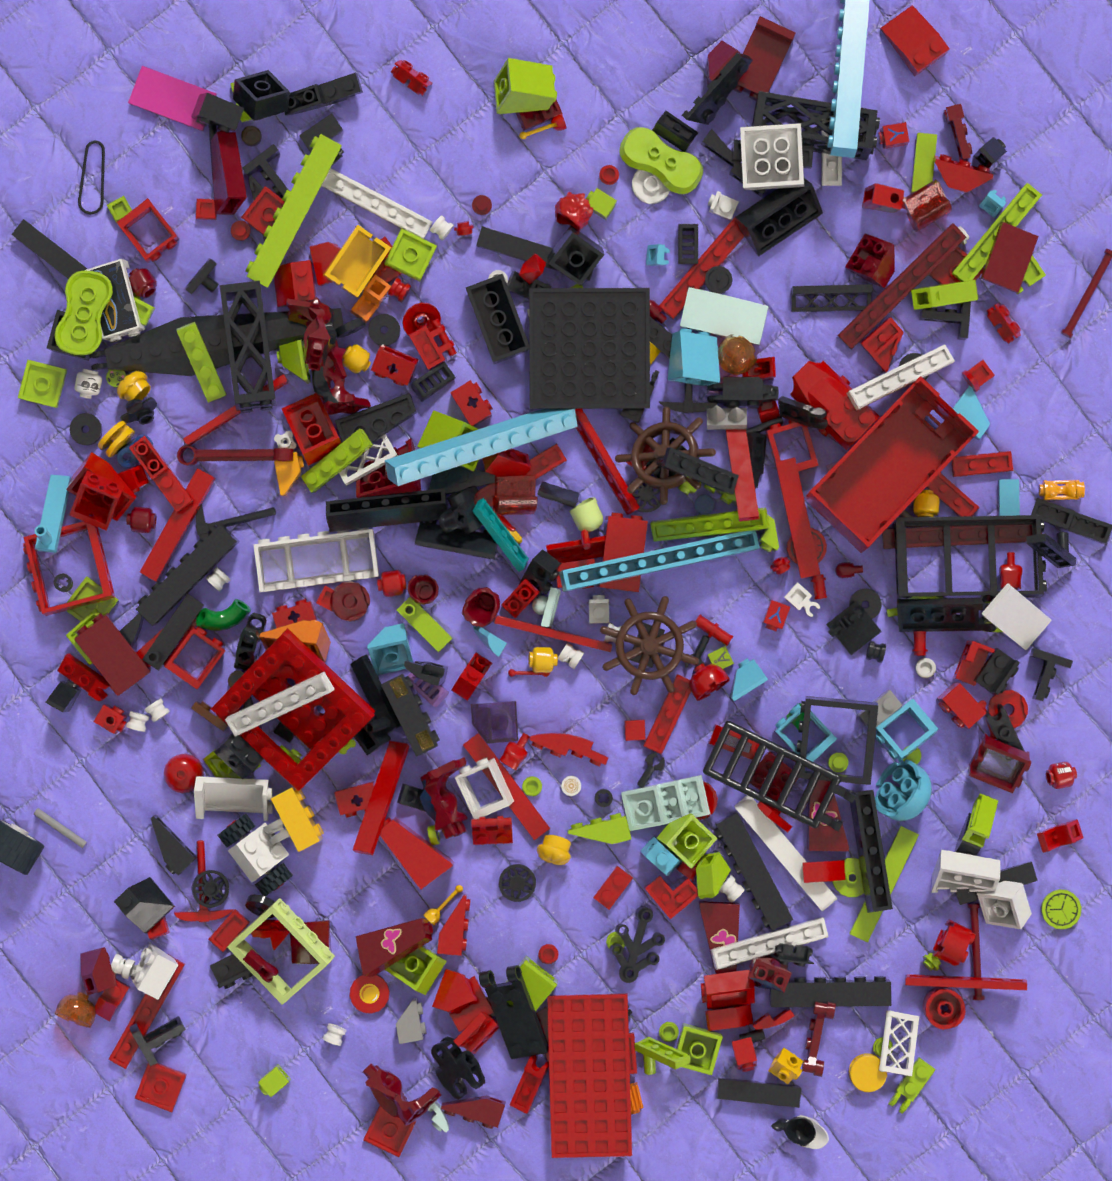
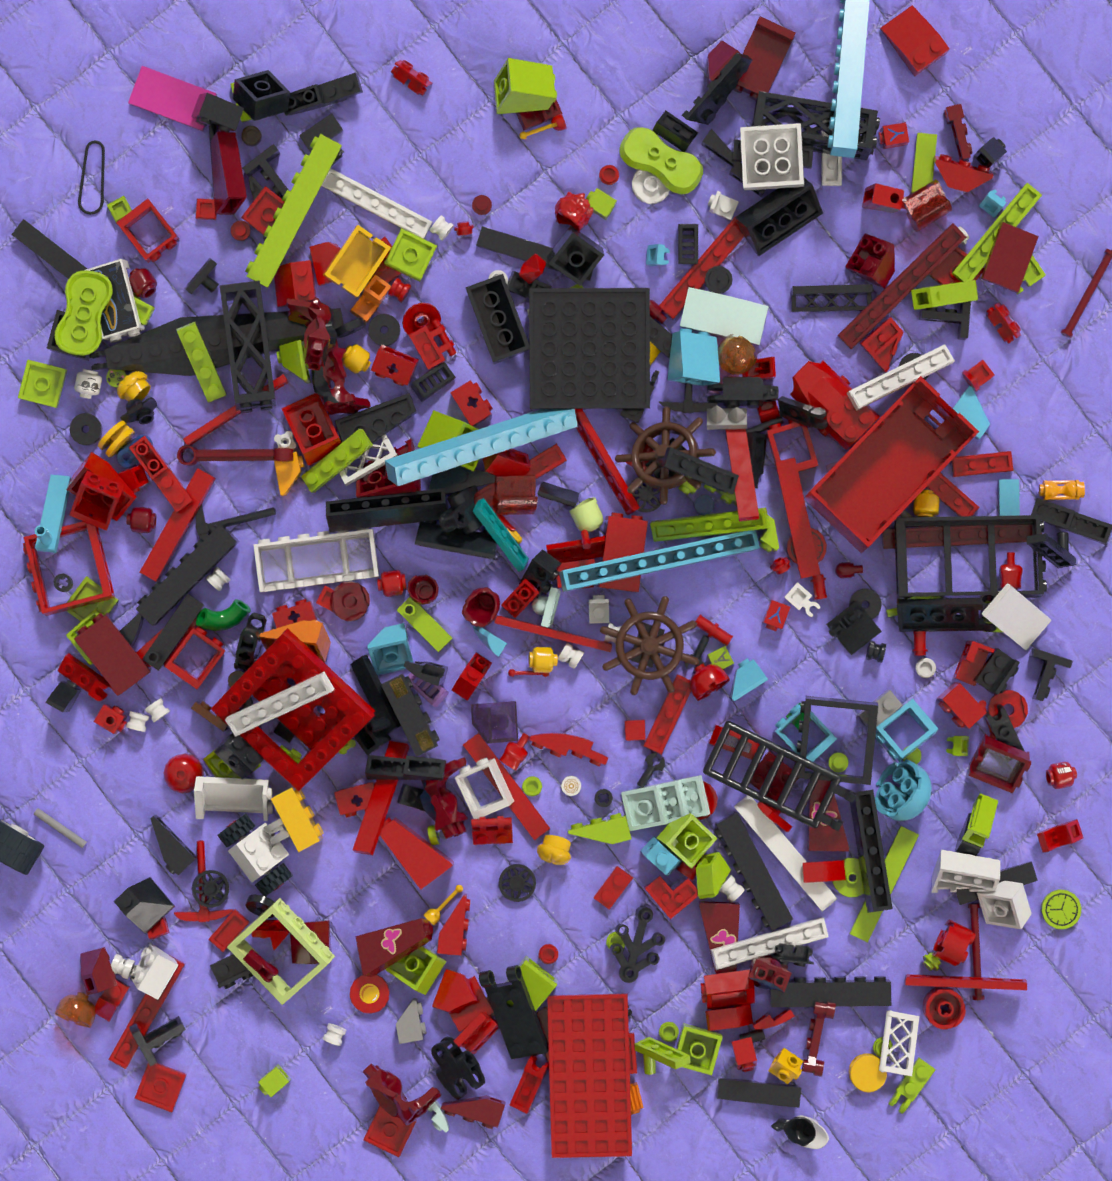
(404, 769): none -> black slope
(960, 745): none -> lime tile

